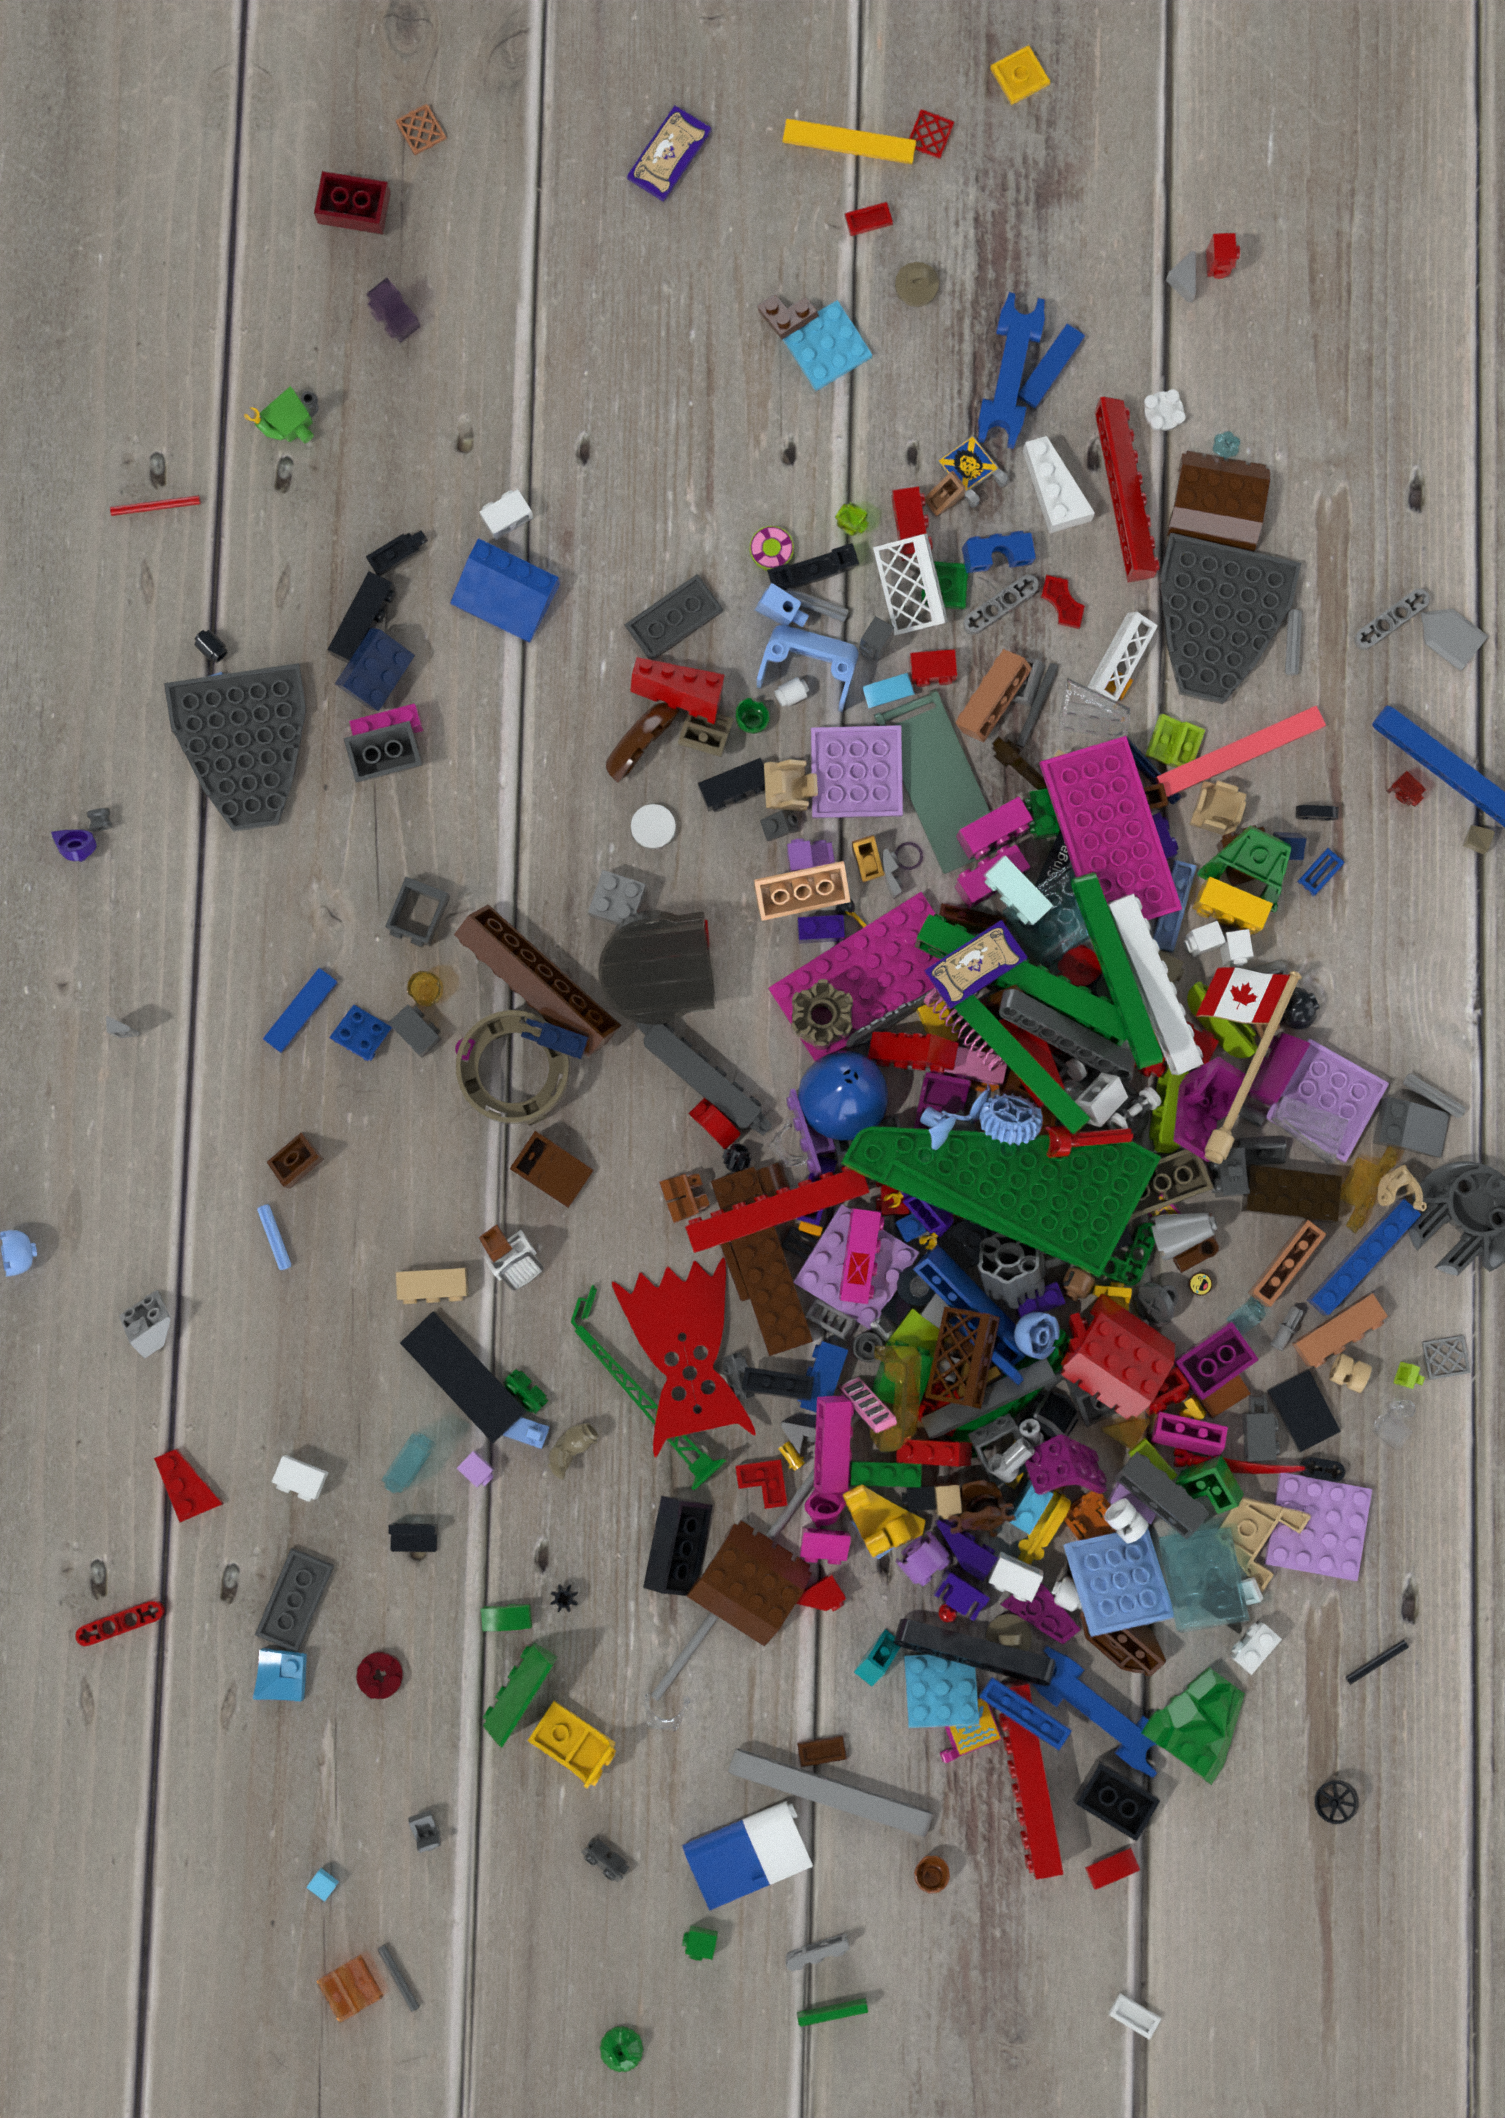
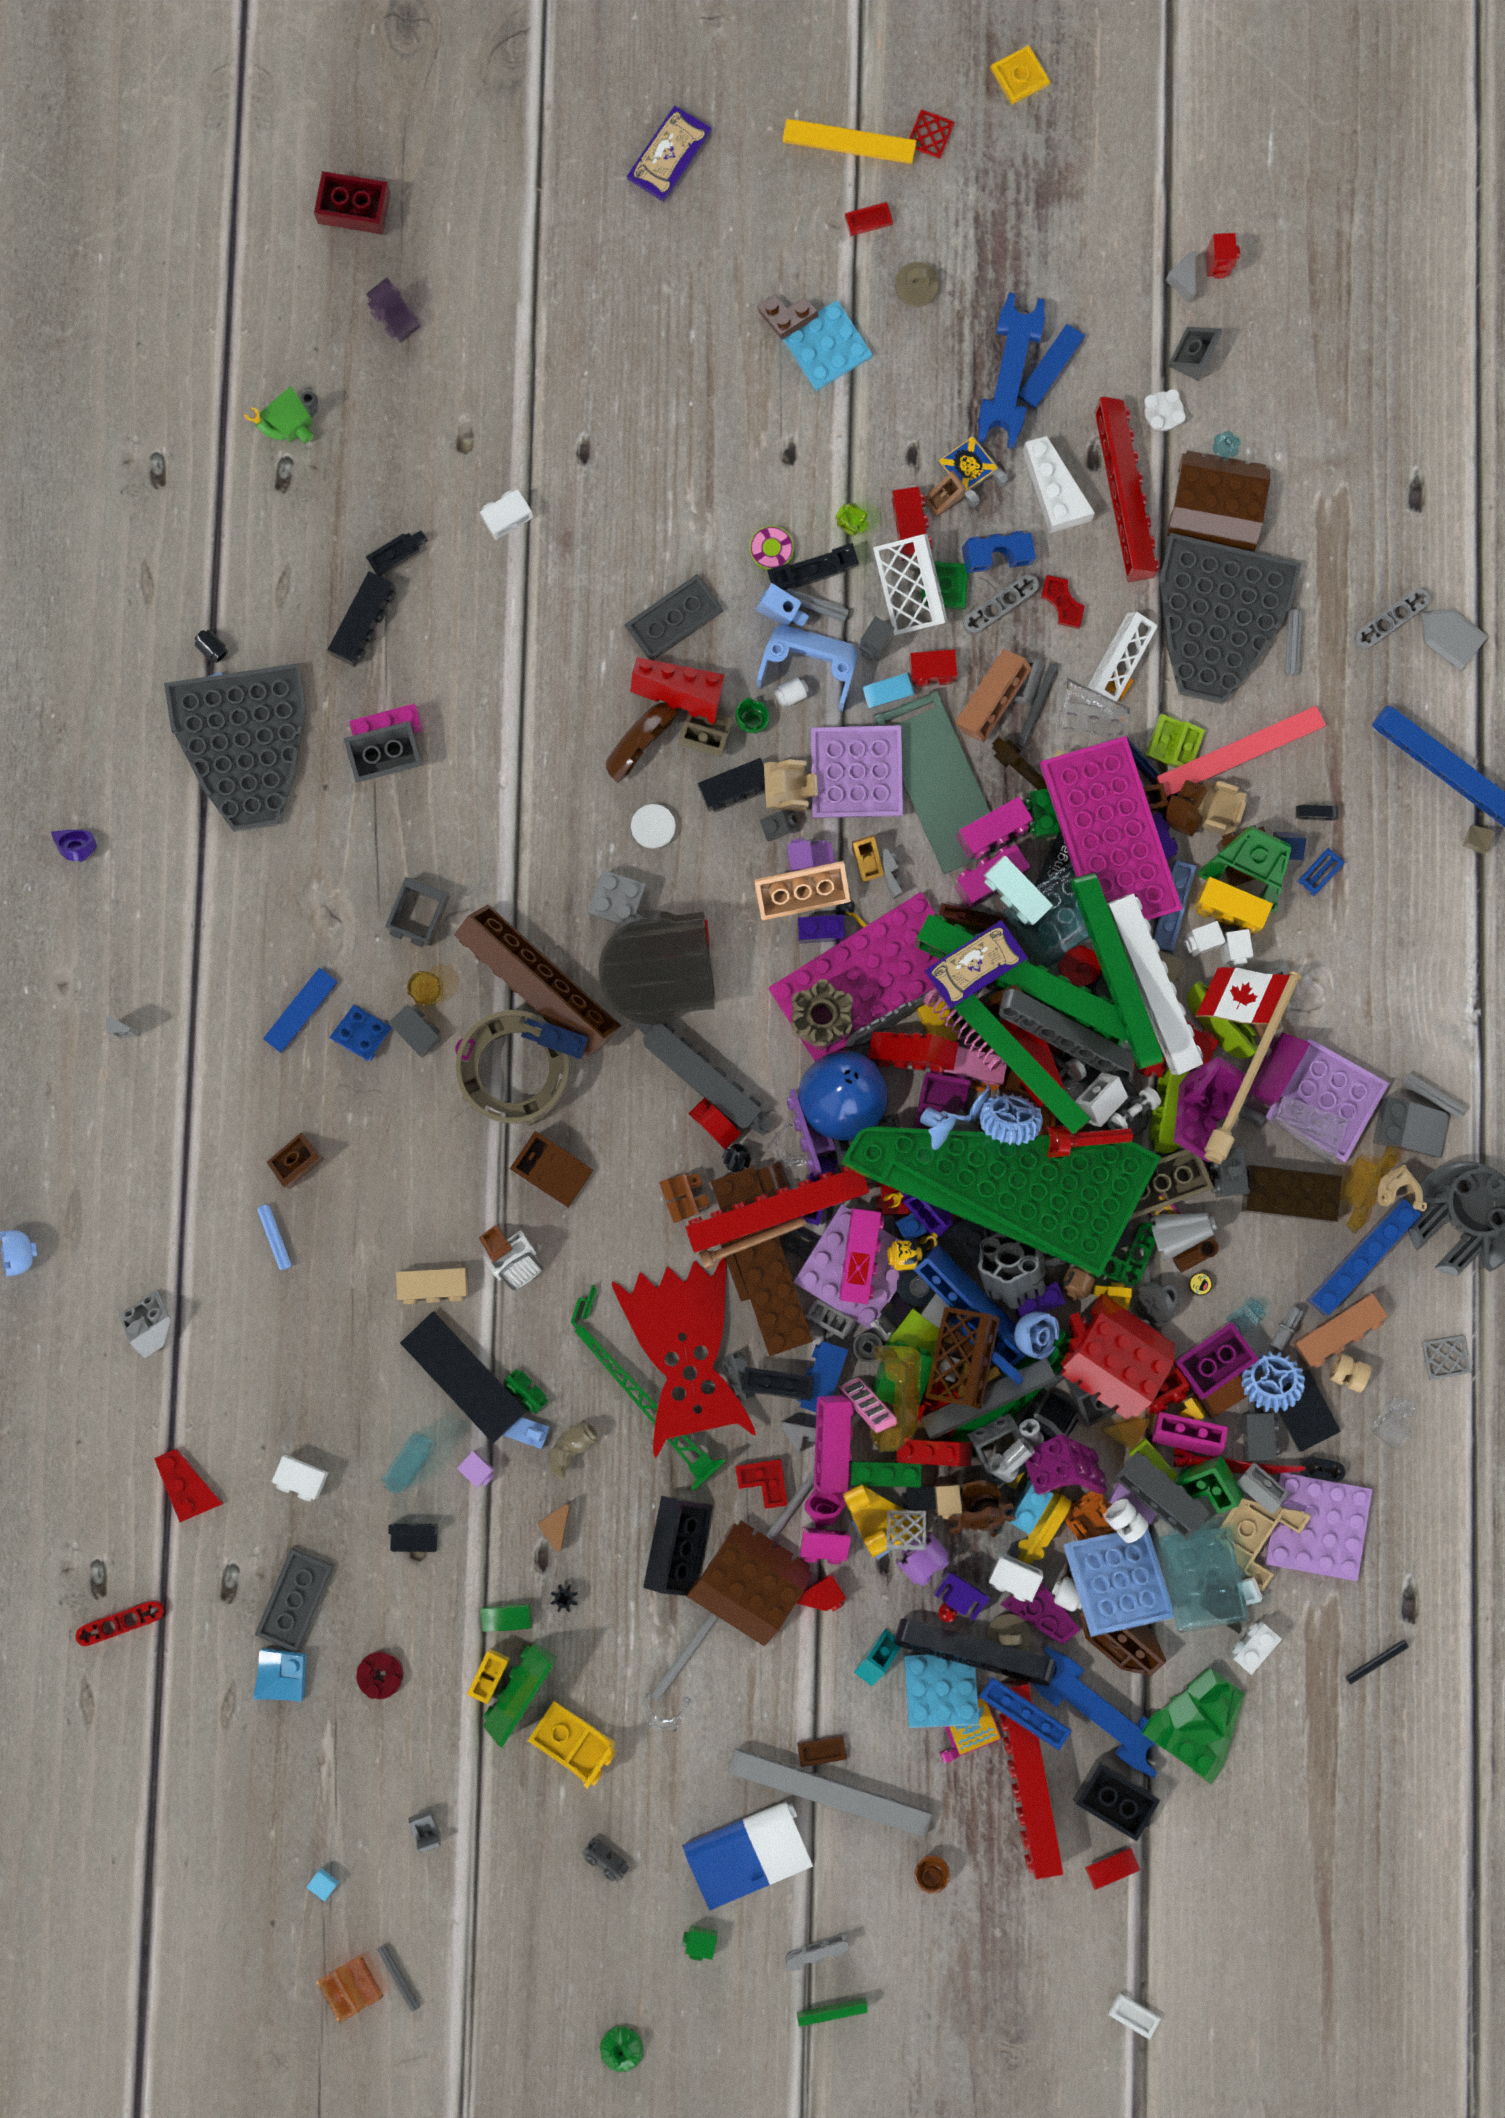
(99, 819): dark grey wheel -> none
(155, 505): red bar -> none
(374, 669): dark blue brick -> none
(412, 114): nougat window -> none
(488, 1676): none -> yellow brick
(504, 590): blue slope -> none
(555, 1526): none -> medium nougat slope
(710, 1257): none -> medium nougat piece
(791, 1456): yellow pin -> none
(810, 1228): light orange tile -> none
(904, 1255): none -> yellow head
(906, 1515): none -> light grey window
(920, 852): clear purple piece -> none
(972, 1557): dark purple slope -> none
(1183, 811): none -> reddish brown brick
(1194, 351): none -> dark grey slope
(1263, 1150): dark grey slope -> none
(1263, 1488): none -> light grey slope
(1271, 1392): none -> light blue gear
(1286, 1263): nougat brick -> none
(1300, 1009): black plant -> none
(1336, 1802): black wheel -> none
(1407, 789): clear red brick -> none
(1408, 1375): lime tile -> none

